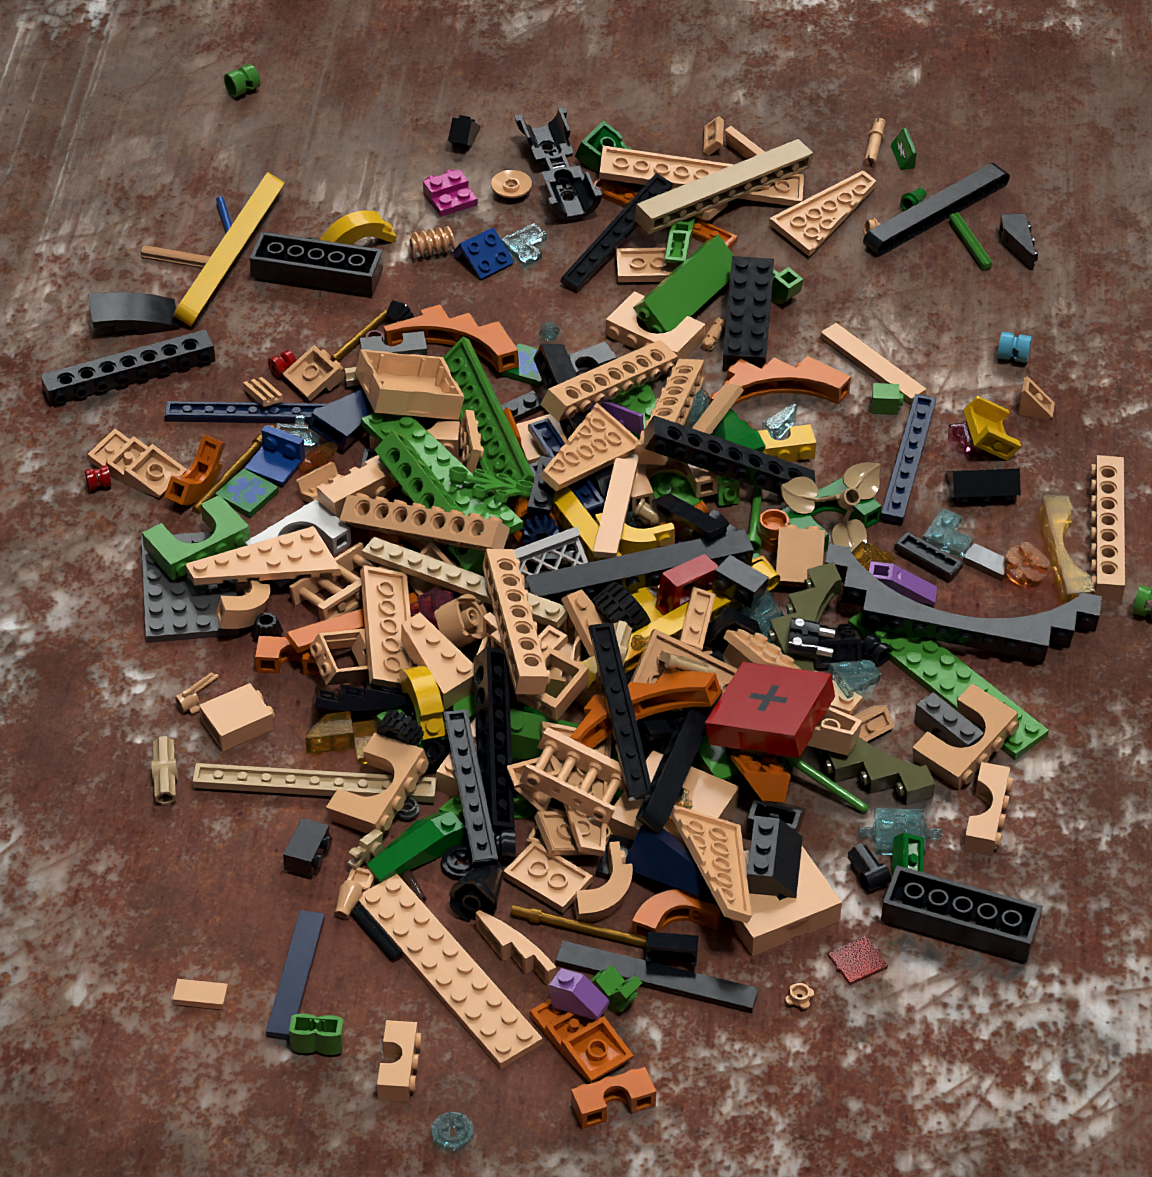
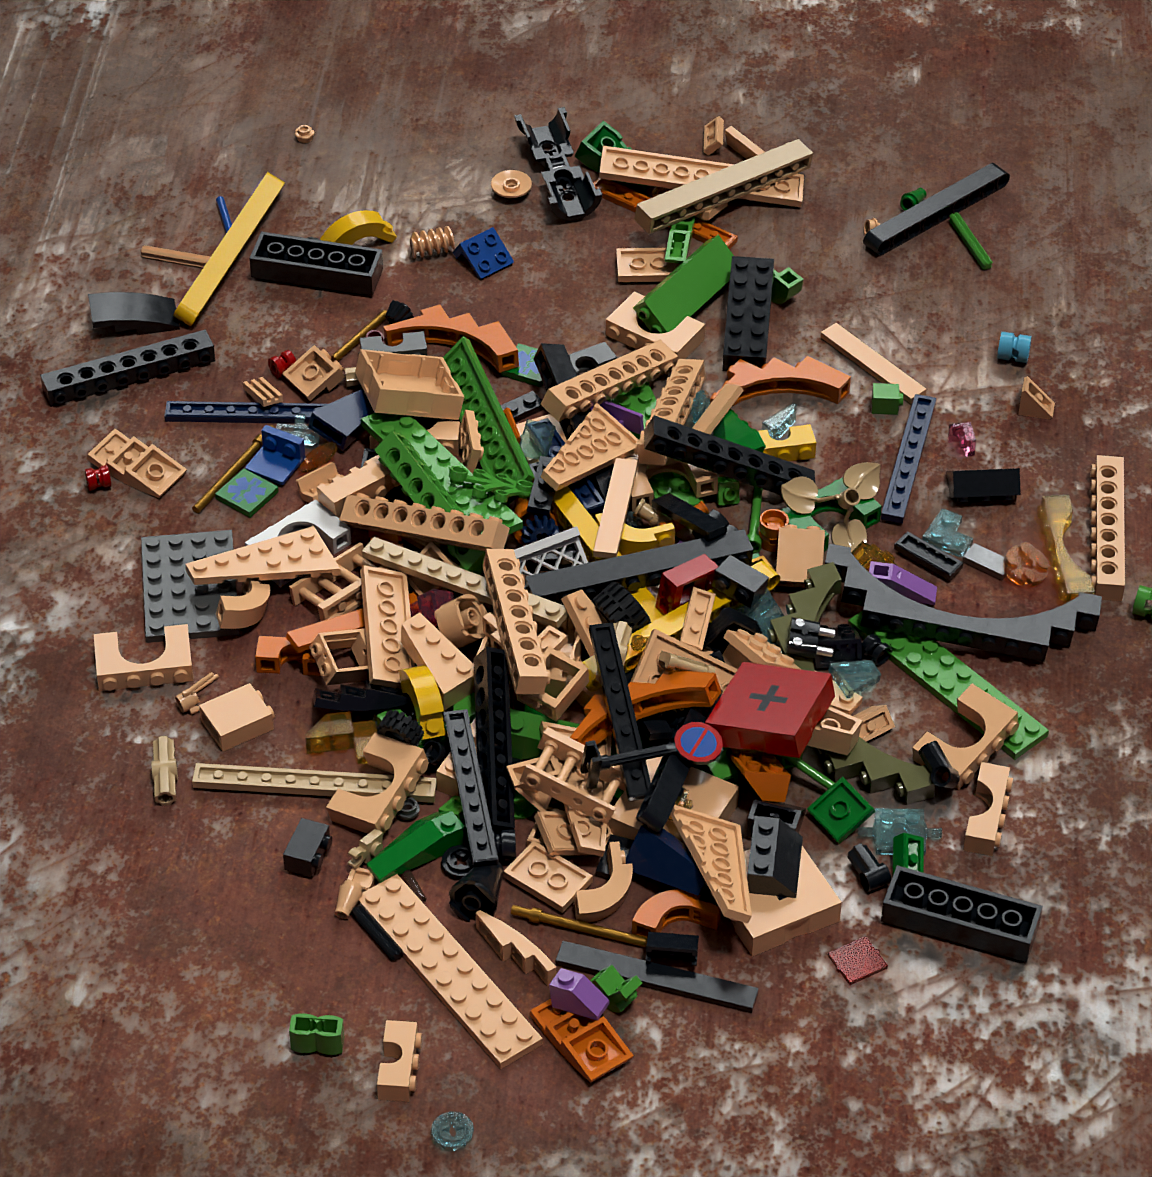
(169, 668): none -> light nougat arch
(172, 555): bright green arch -> none
(200, 994): light nougat tile -> none
(201, 474): orange arch -> none
(242, 80): bright green wheel -> none
(266, 625): black piece -> none
(295, 973): dark blue tile -> none
(304, 133): none -> light nougat plate
(449, 192): dark pink plate -> none
(463, 131): black slope -> none
(522, 244): clear light blue plate -> none
(536, 439): none -> clear light blue piece
(549, 331): clear light blue plate -> none
(612, 236): black tile -> none
(631, 1088): orange arch -> none
(693, 742): none -> piece
(714, 334): light nougat axle -> none
(802, 990): light nougat plate -> none
(817, 217): light nougat wing -> none
(841, 810): none -> green tile
(876, 136): light nougat pin -> none
(904, 150): green slope -> none
(935, 715): dark grey arch -> none
(938, 764): none -> black piece
(987, 428): yellow panel -> none
(1017, 238): black slope -> none

